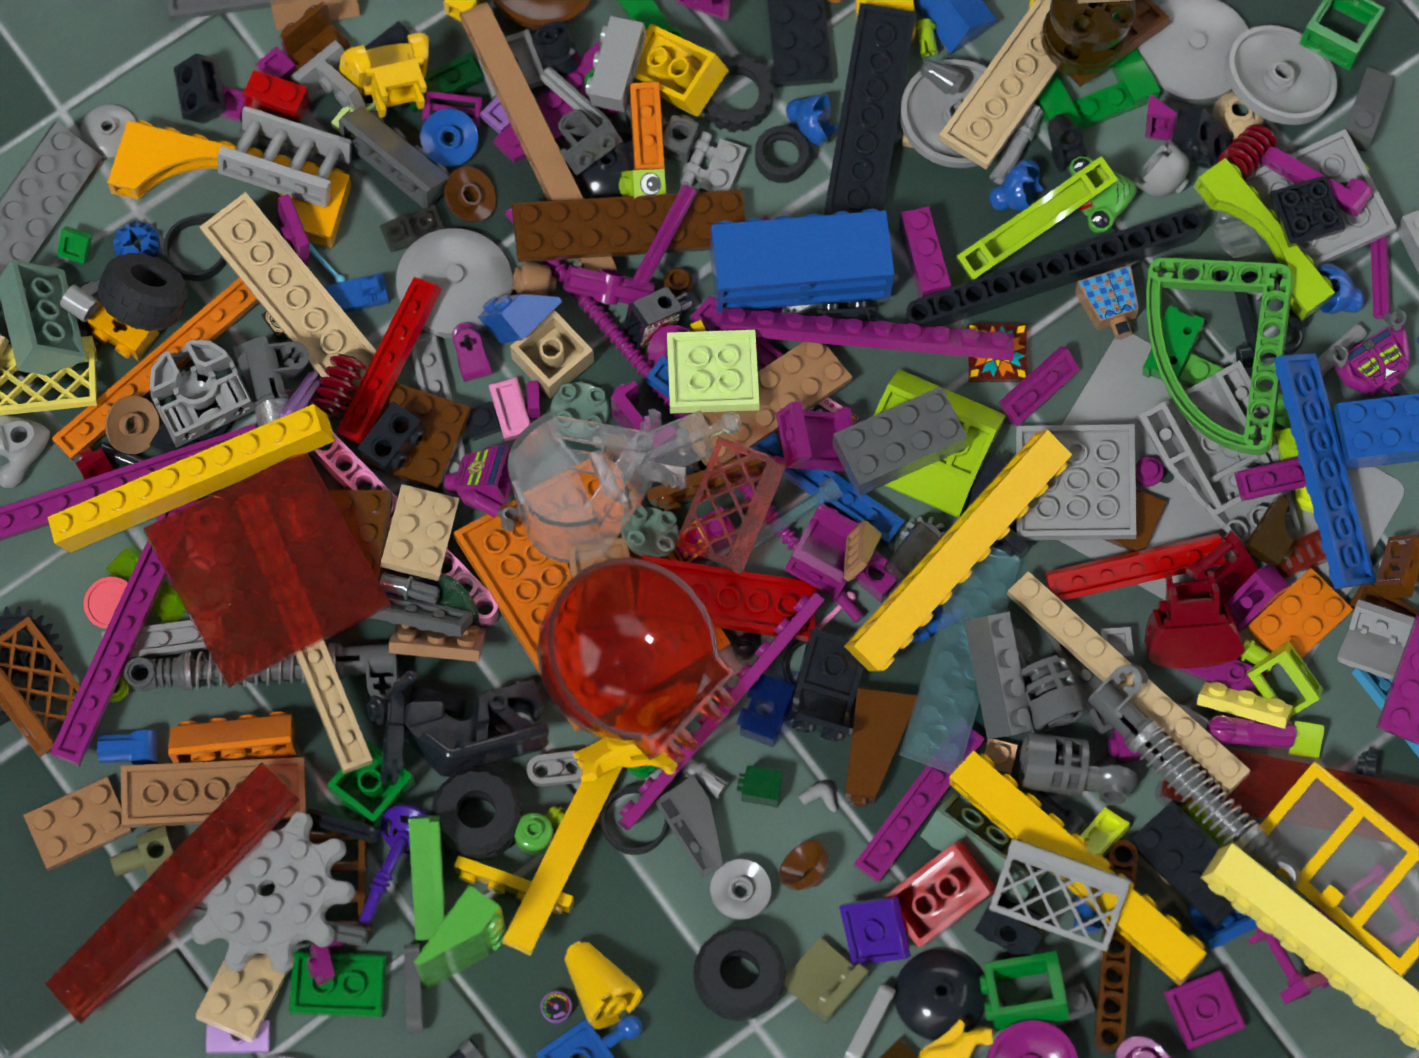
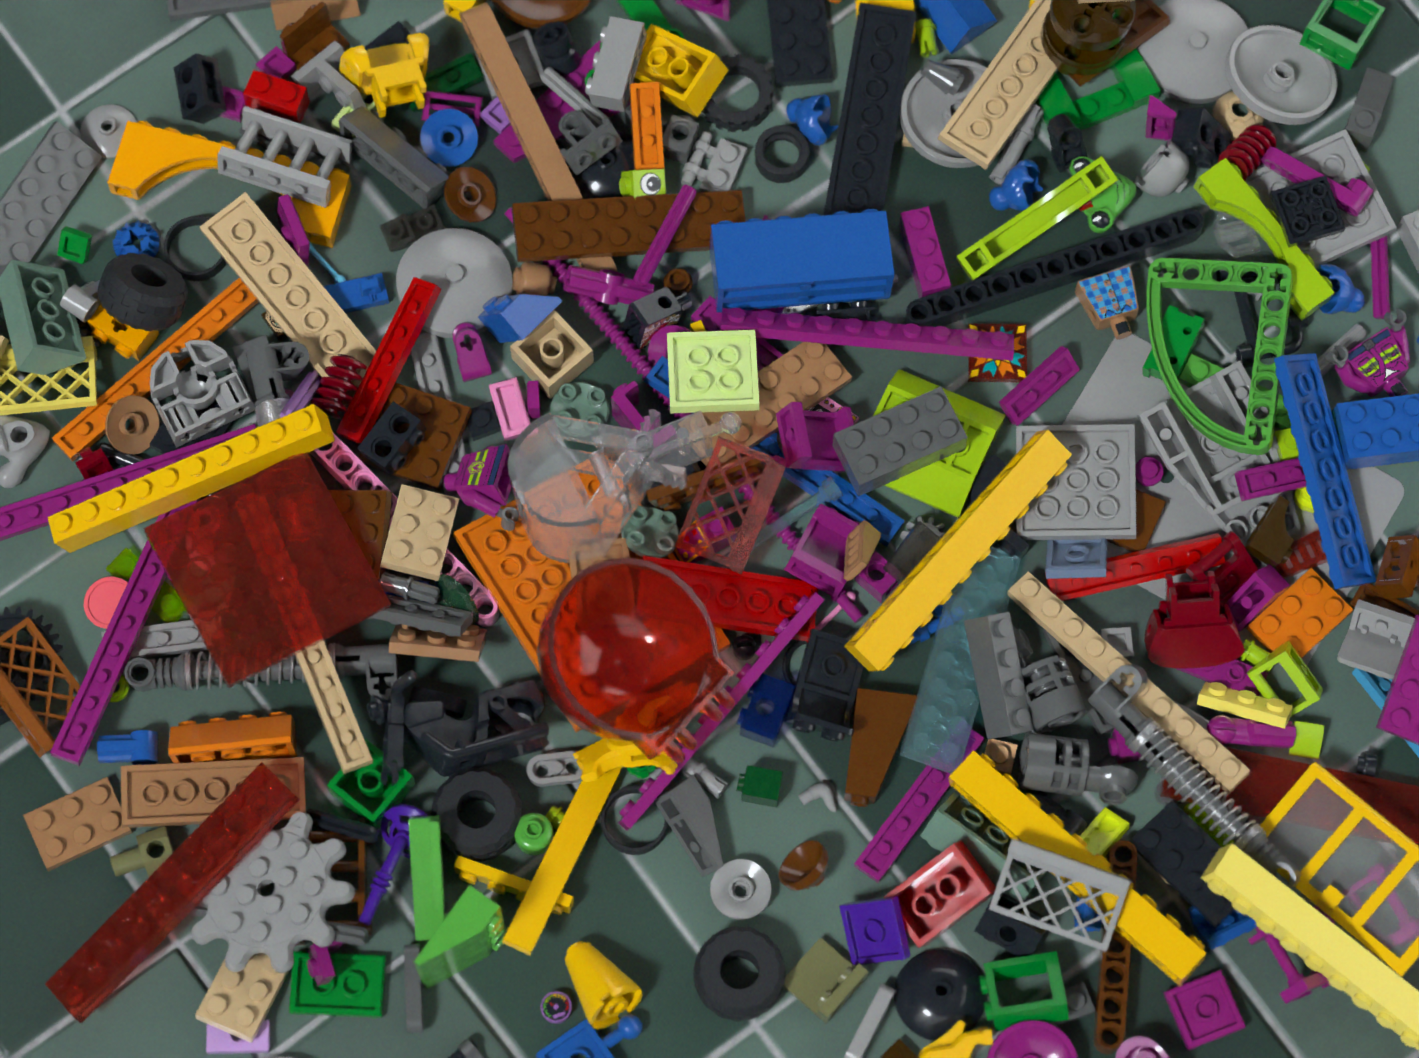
(1076, 558): none -> sand blue tile

